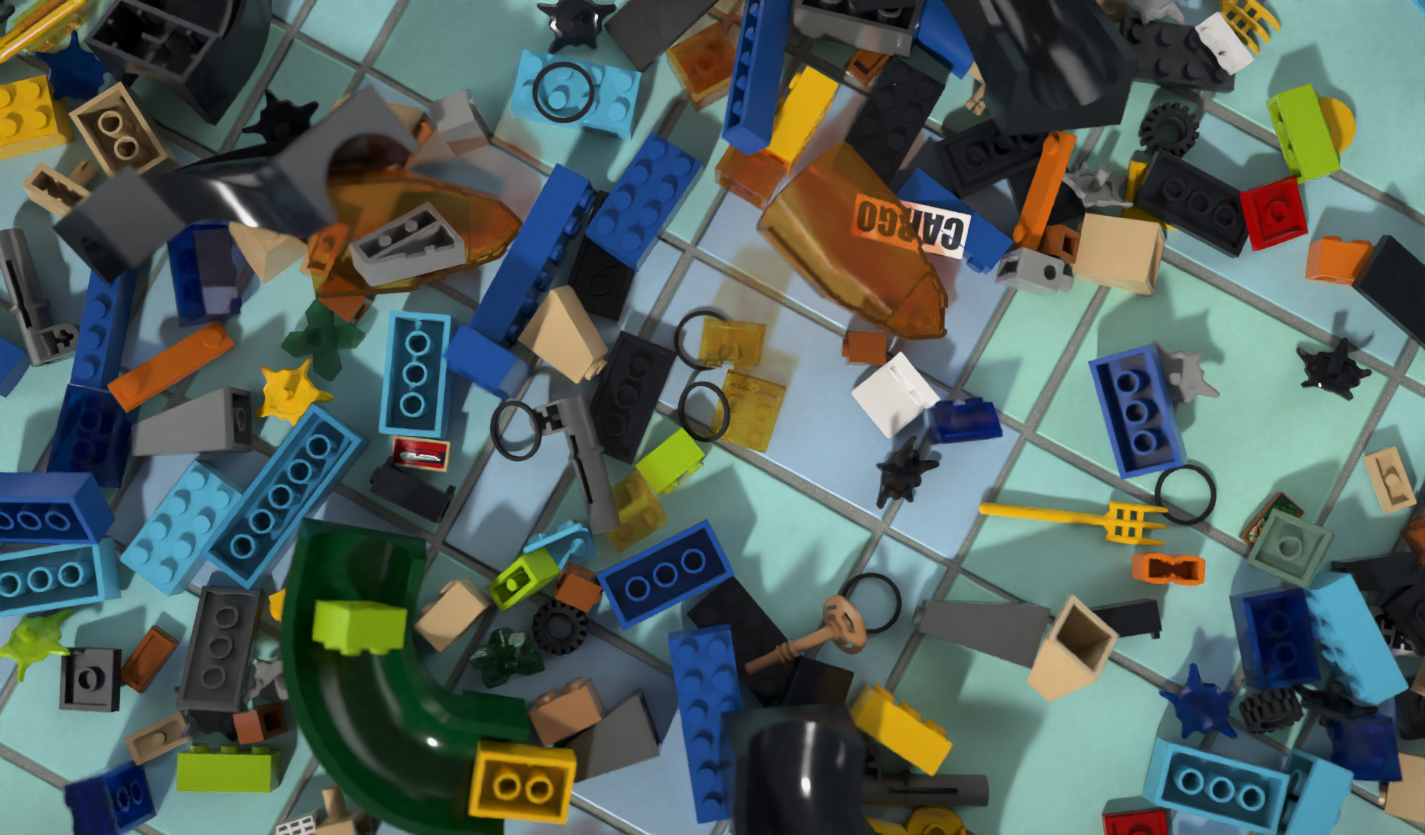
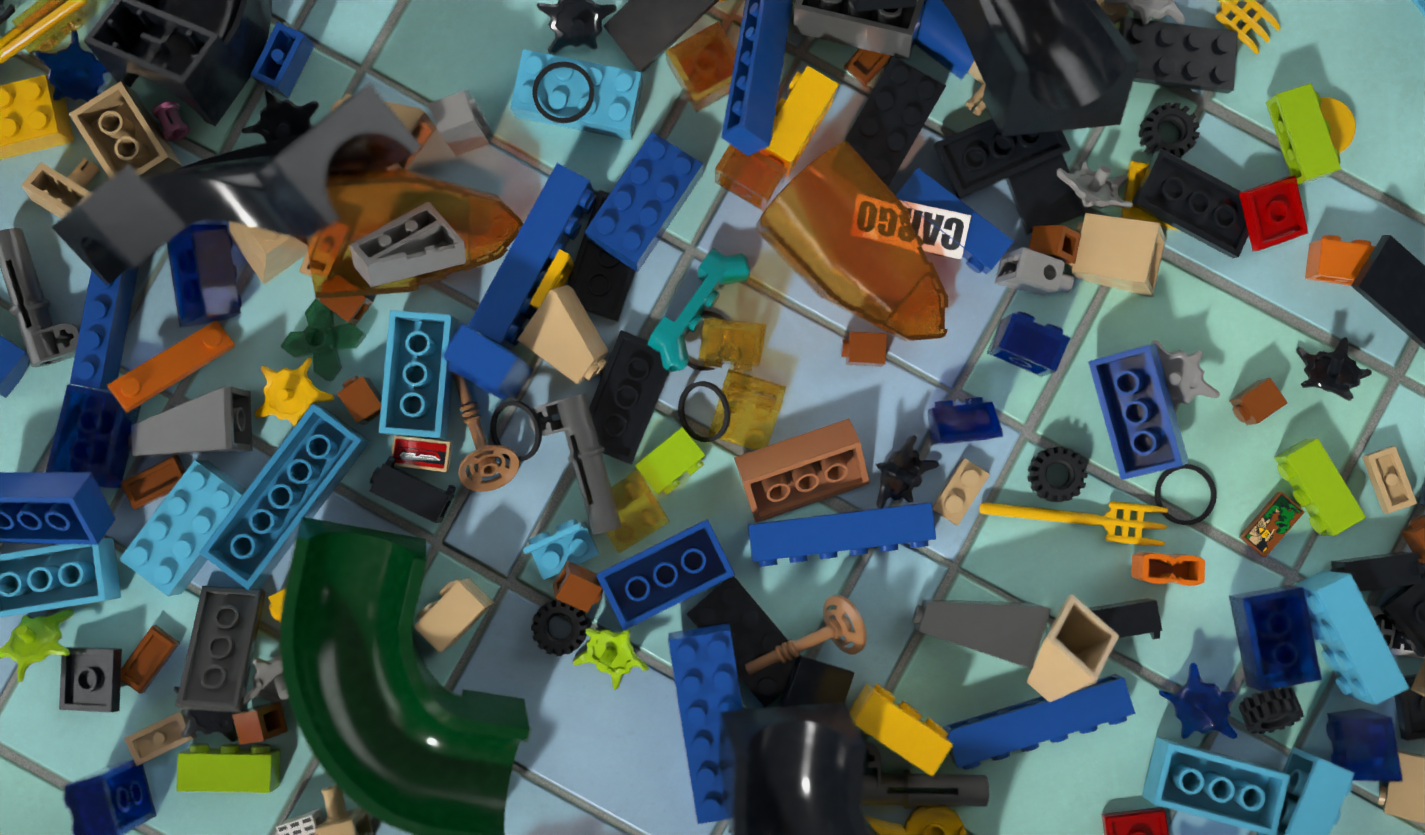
(153, 482): none -> dark orange tile
(171, 110): none -> bright pink bush
(282, 60): none -> blue brick
(359, 626): lime brick -> none
(361, 399): none -> dark orange brick
(485, 458): none -> medium nougat dish
(505, 656): clear green plant -> none
(522, 782): yellow brick -> none
(523, 579): lime brick -> none
(555, 277): none -> yellow tile
(567, 711): medium nougat brick -> none
(610, 654): none -> lime piece
(617, 741): dark grey slope -> none
(714, 272): none -> teal plate
(802, 470): none -> nougat slope
(842, 532): none -> blue brick
(894, 395): white bracket -> none
(894, 587): black piece -> none
(960, 491): none -> tan plate
(1029, 344): none -> clear blue brick
(1038, 721): none -> blue brick
(1043, 190): orange plate -> none
(1075, 474): none -> black tyre
(1224, 43): white plate -> none
(1257, 402): none -> dark orange brick
(1290, 548): sand green tile -> none
(1319, 487): none -> lime brick
(1332, 705): black piece -> none

